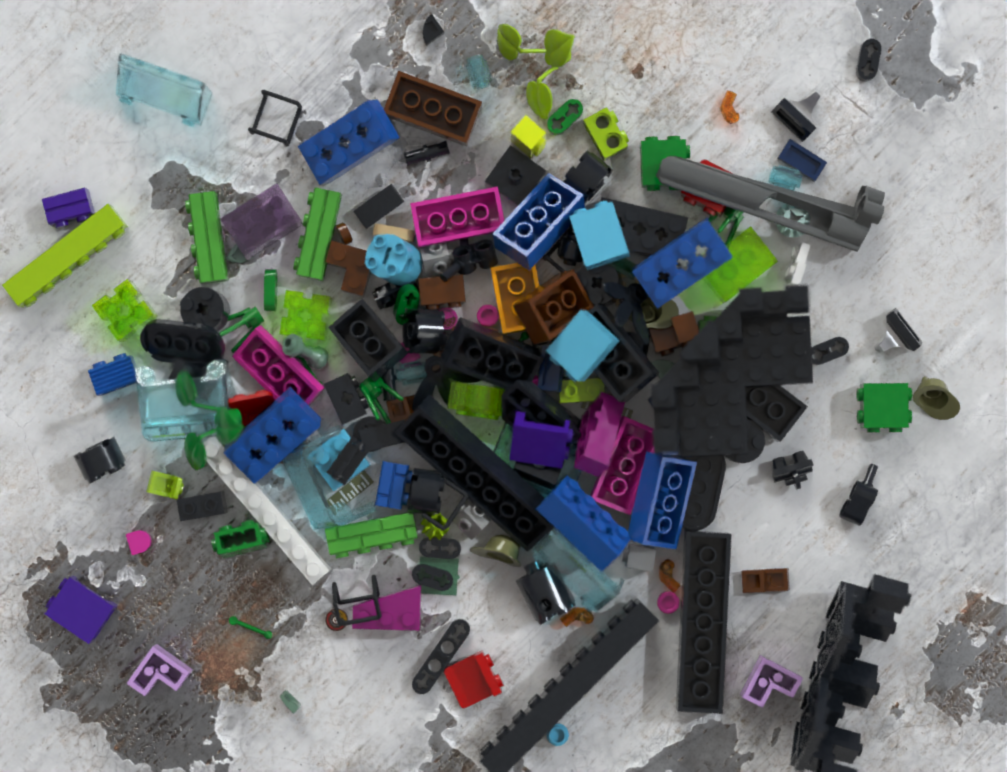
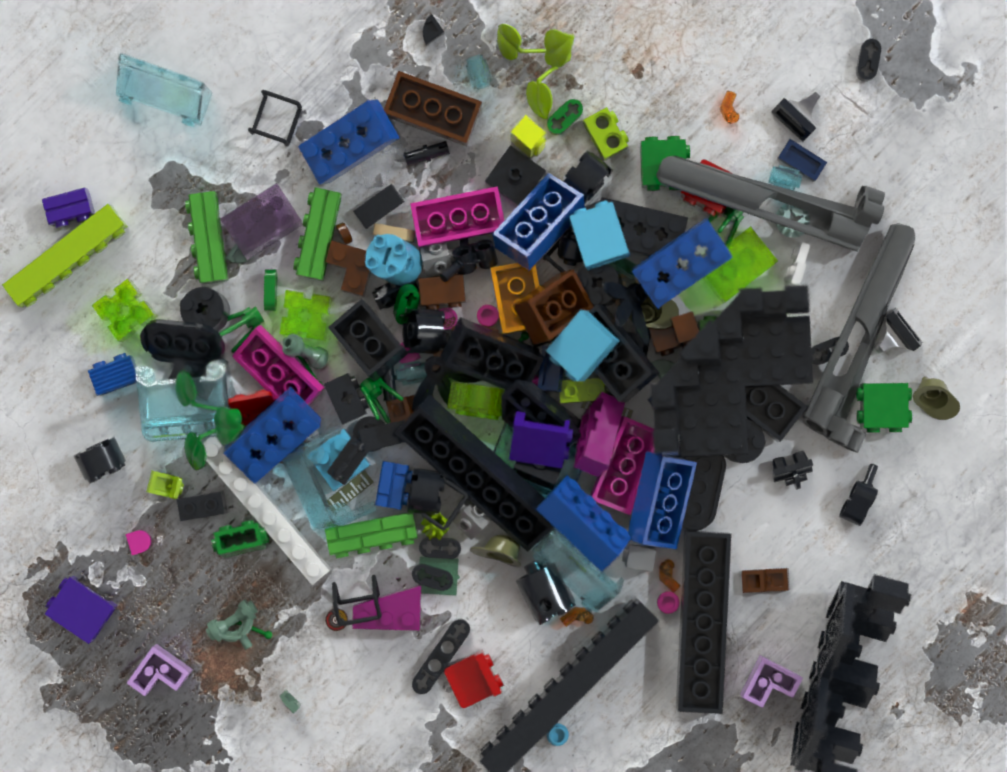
(245, 613): none -> sand green piece
(835, 394): none -> dark grey panel

